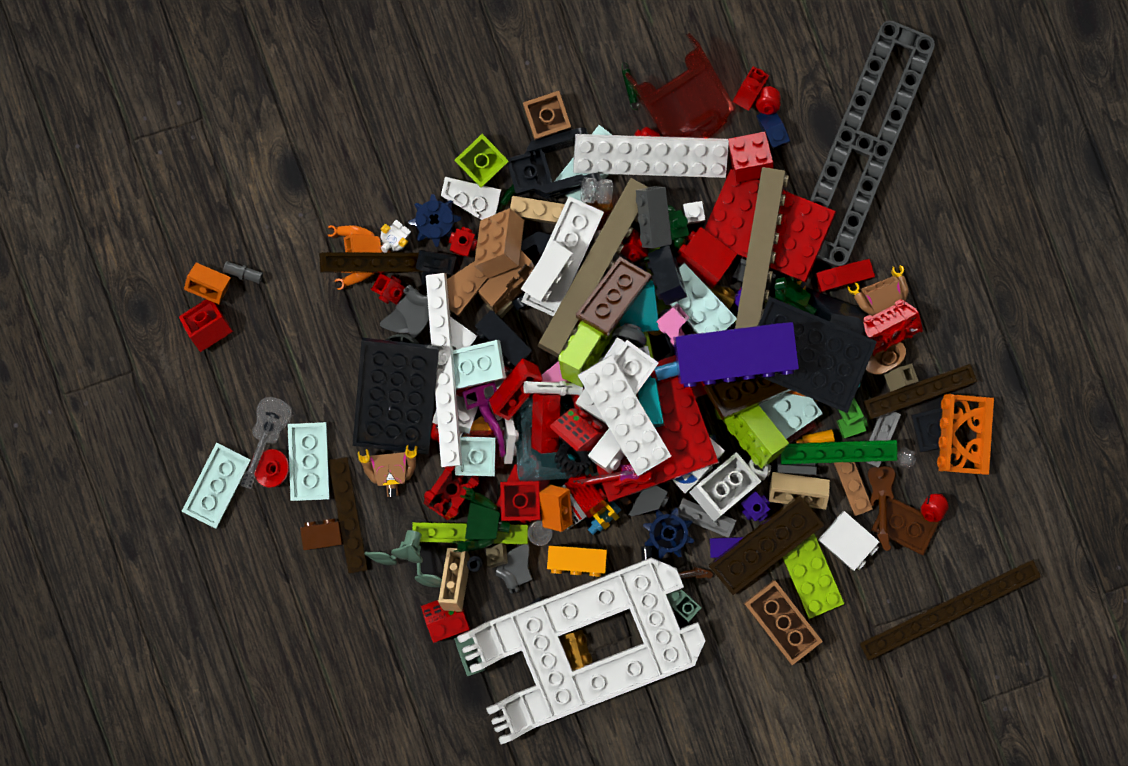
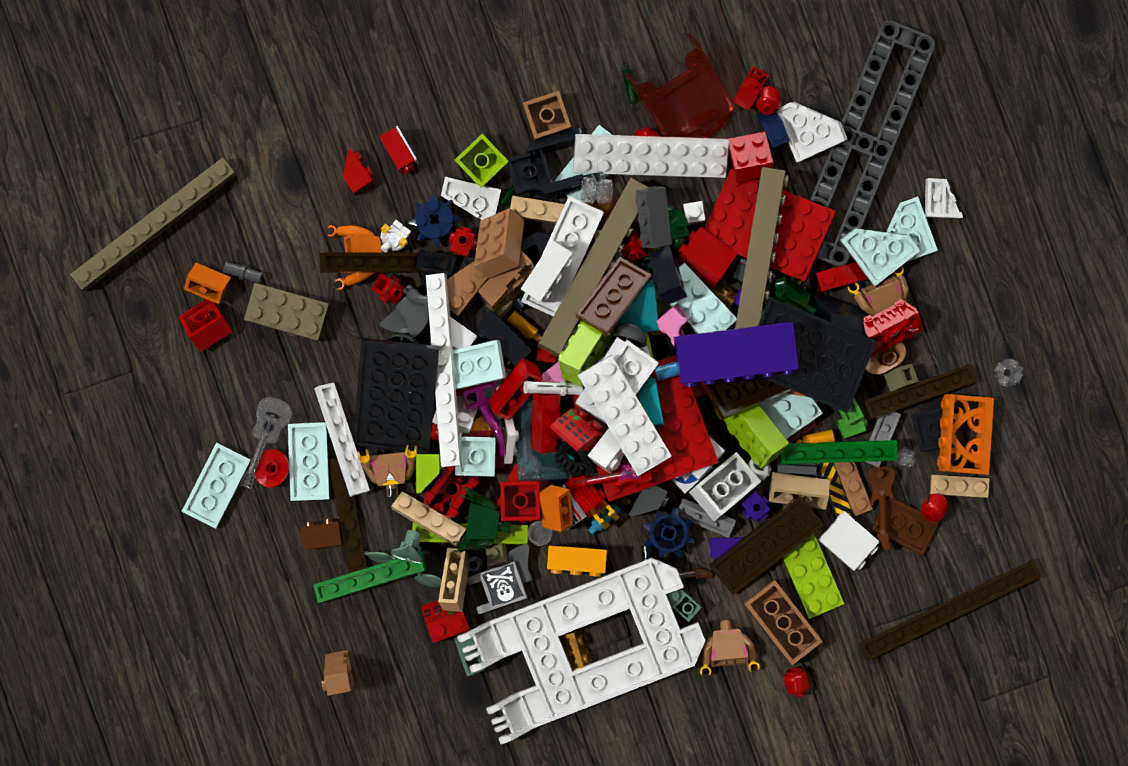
(153, 224): none -> dark tan brick
(287, 312): none -> dark tan brick
(337, 673): none -> medium nougat wedge
(342, 439): none -> white plate
(355, 174): none -> red slope
(367, 579): none -> green plate
(399, 150): none -> red piece
(427, 470): none -> lime slope
(428, 518): none -> tan plate
(501, 586): none -> flag
(524, 326): none -> light orange cylinder
(545, 357): none -> red brick
(728, 648): none -> medium nougat torso
(796, 681): none -> red head
(809, 130): none -> white plate
(835, 489): none -> sticker
(879, 252): none -> light aqua plate
(911, 221): none -> light aqua plate
(939, 200): none -> white wing
(959, 486): none -> tan plate
(1015, 372): none -> clear brick

